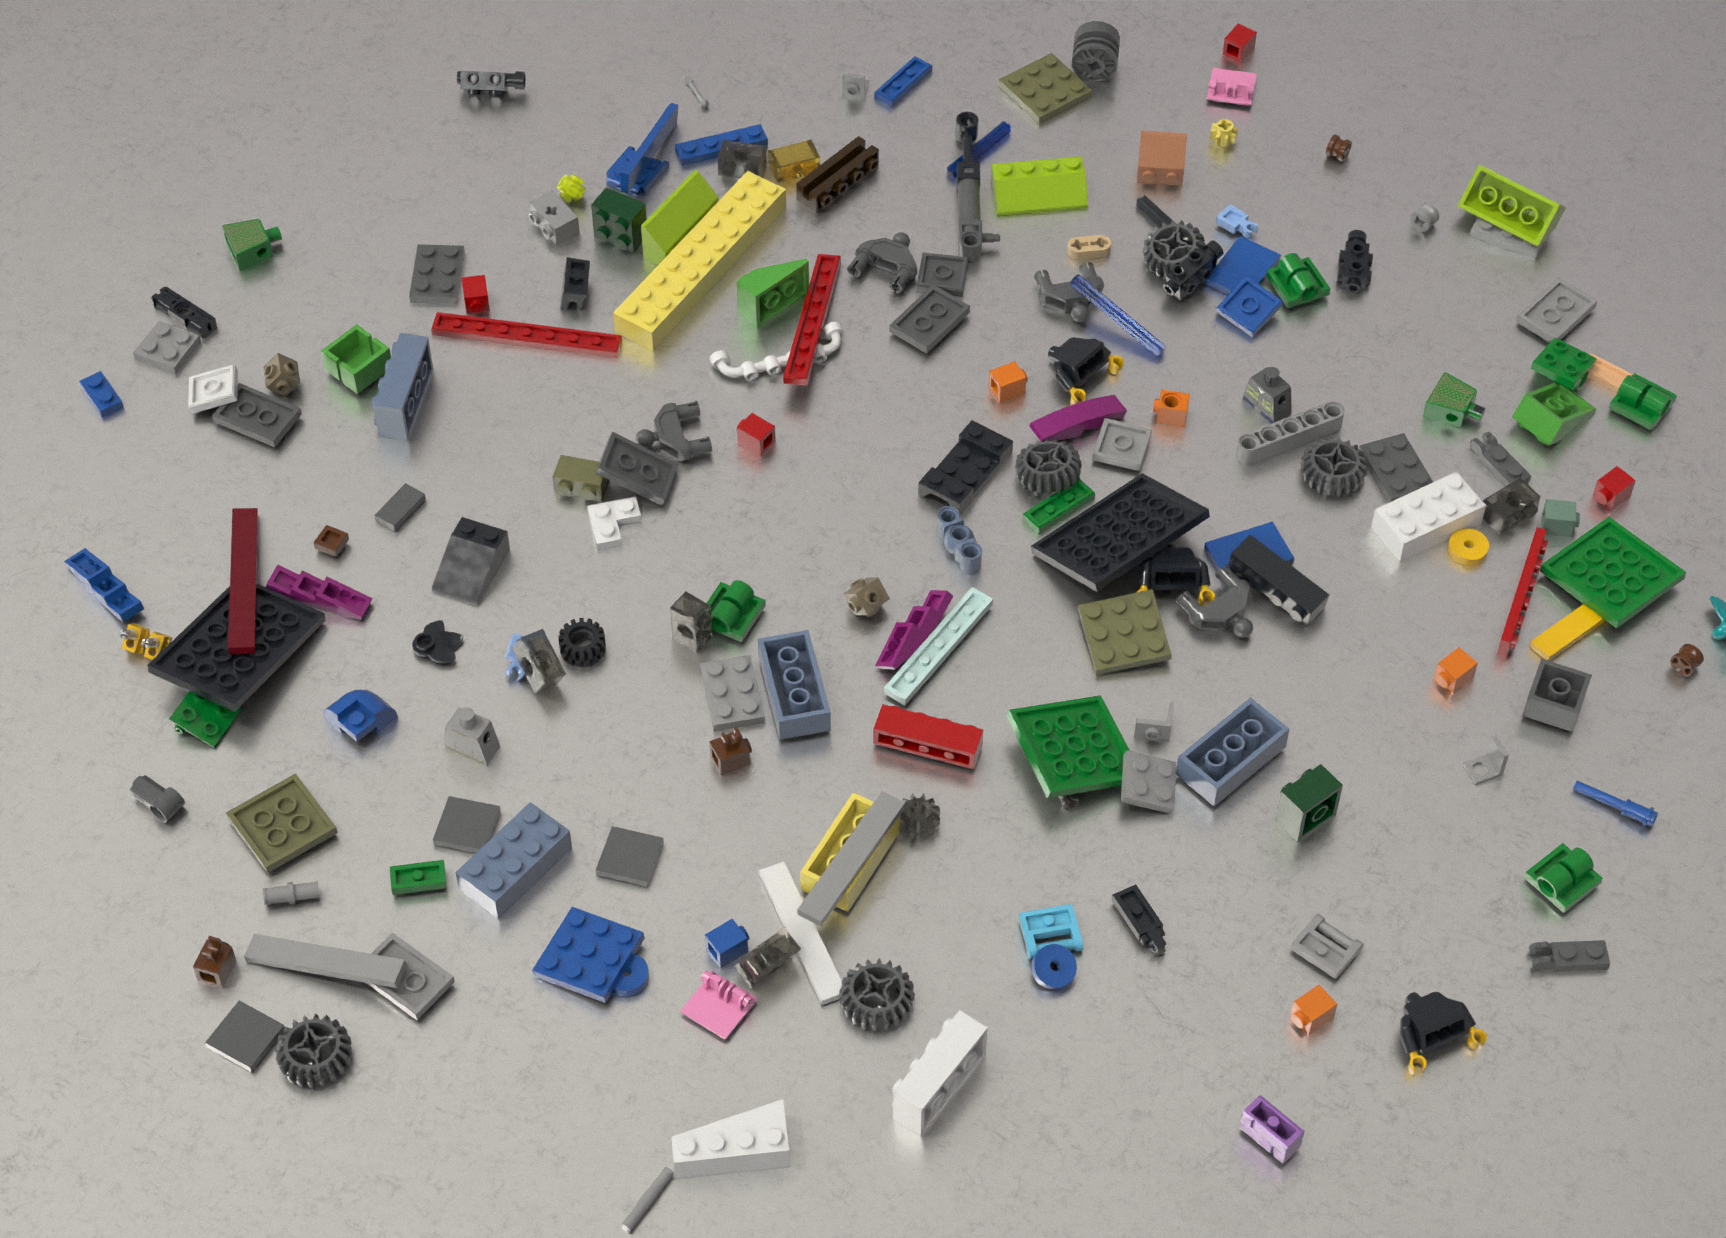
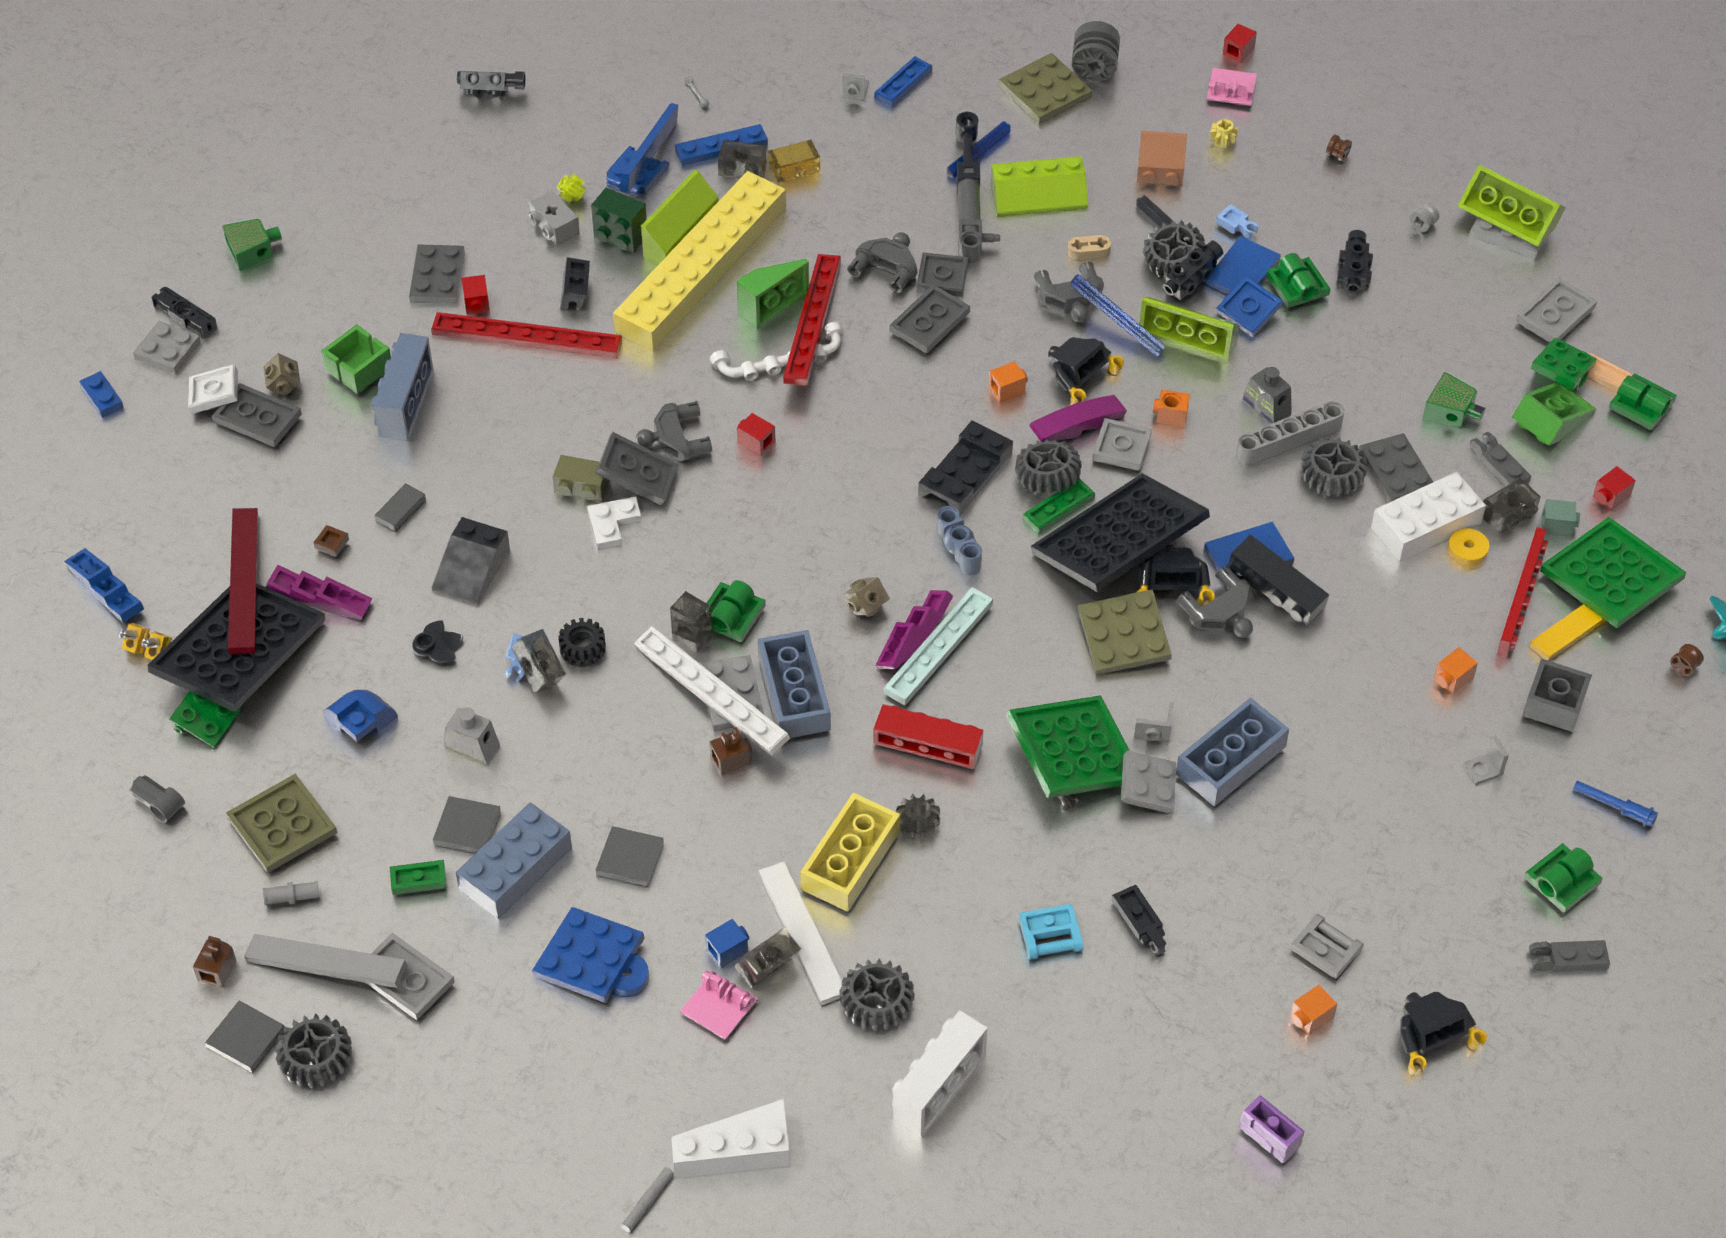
(712, 691): none -> white tile
(837, 174): dark brown brick -> none
(851, 859): light grey tile -> none
(1062, 958): blue piece -> none
(1188, 327): none -> lime slope
(1308, 802): dark green brick -> none

